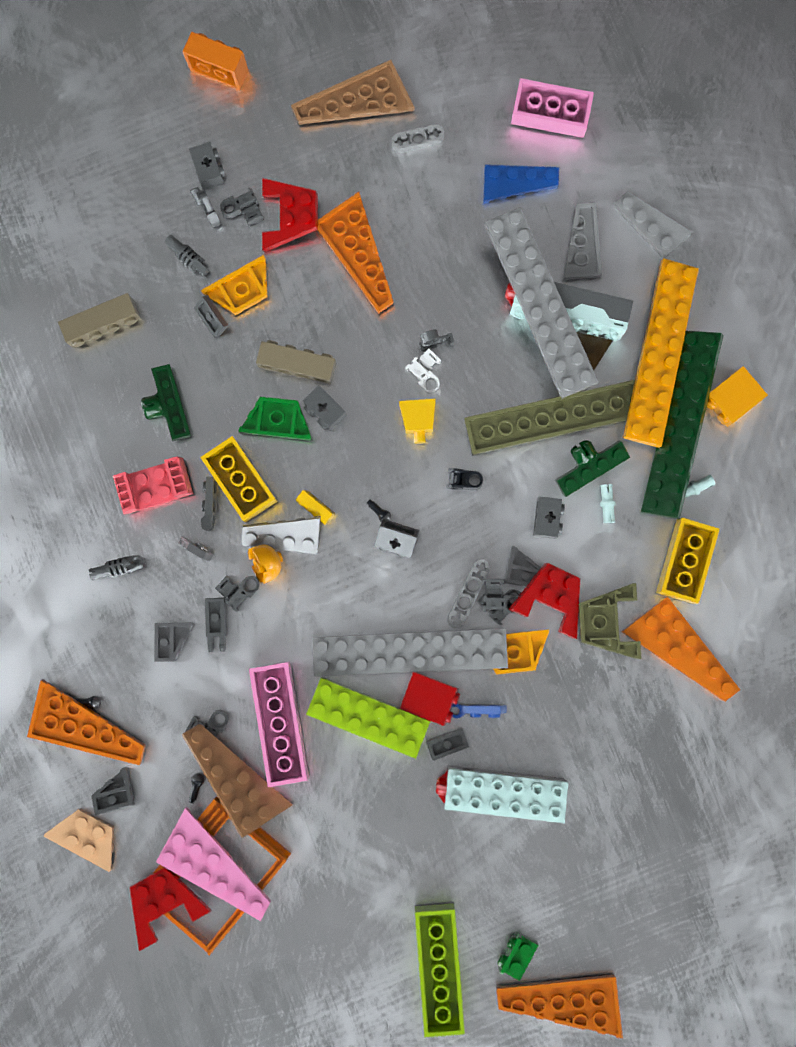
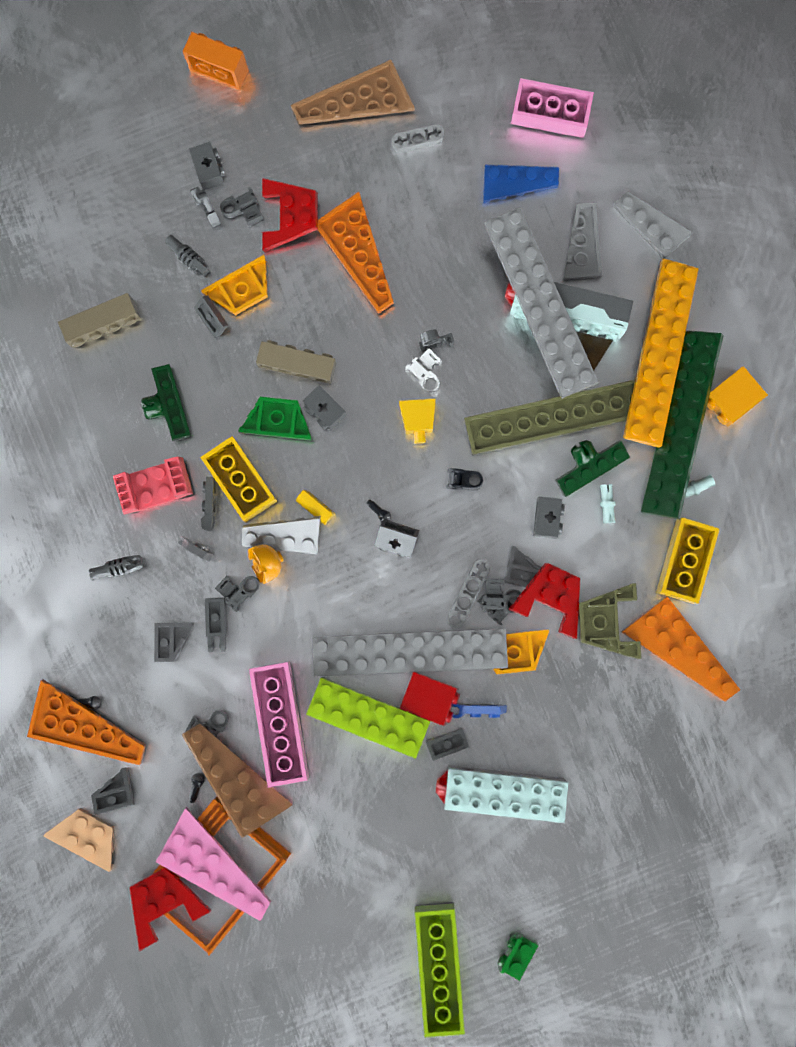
(574, 1002): orange wing -> none

